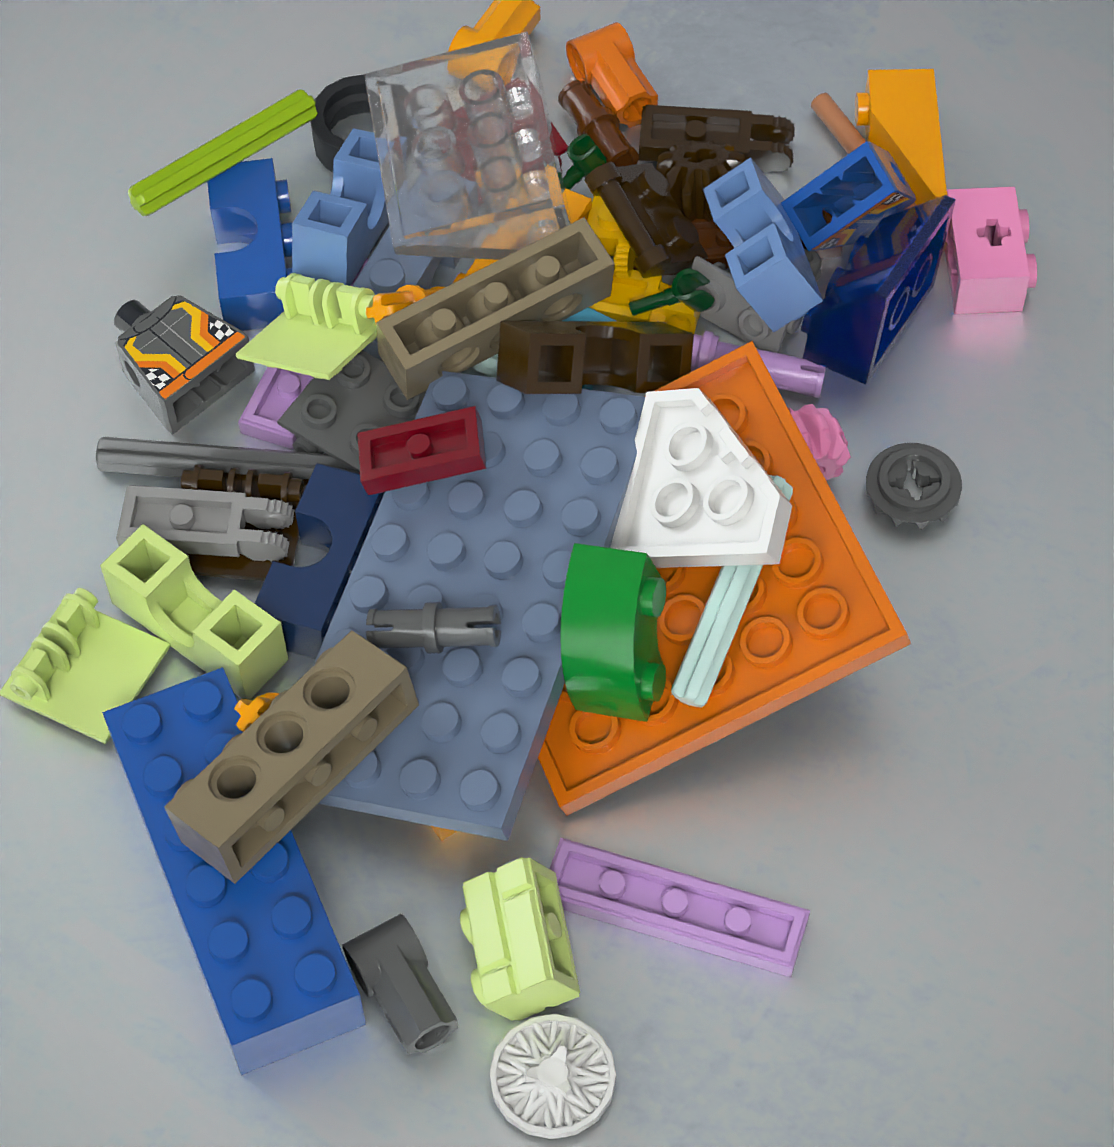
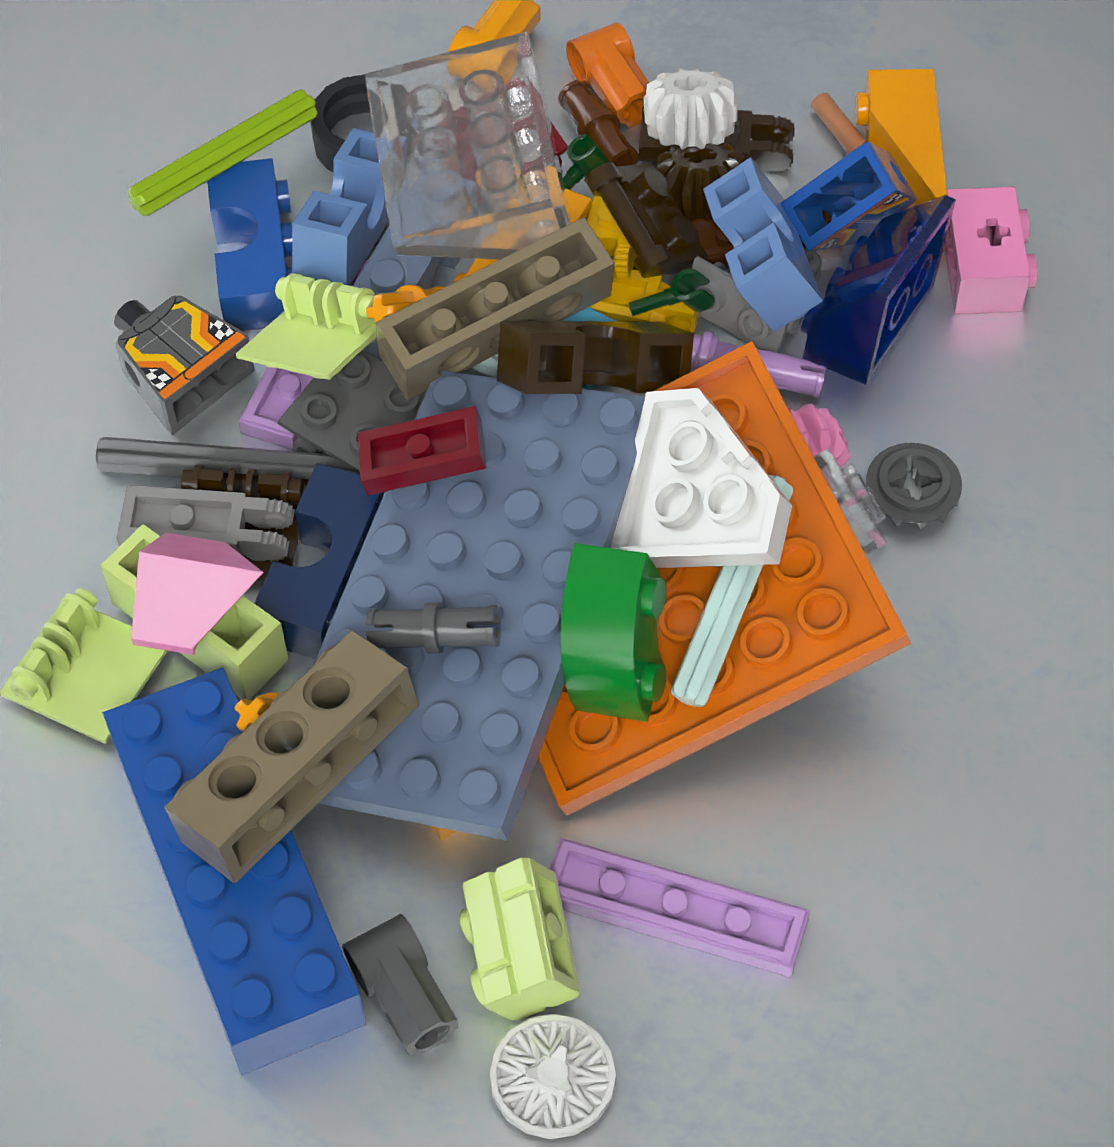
(186, 590): none -> bright pink slope
(690, 108): none -> white gear
(855, 500): none -> clear plate

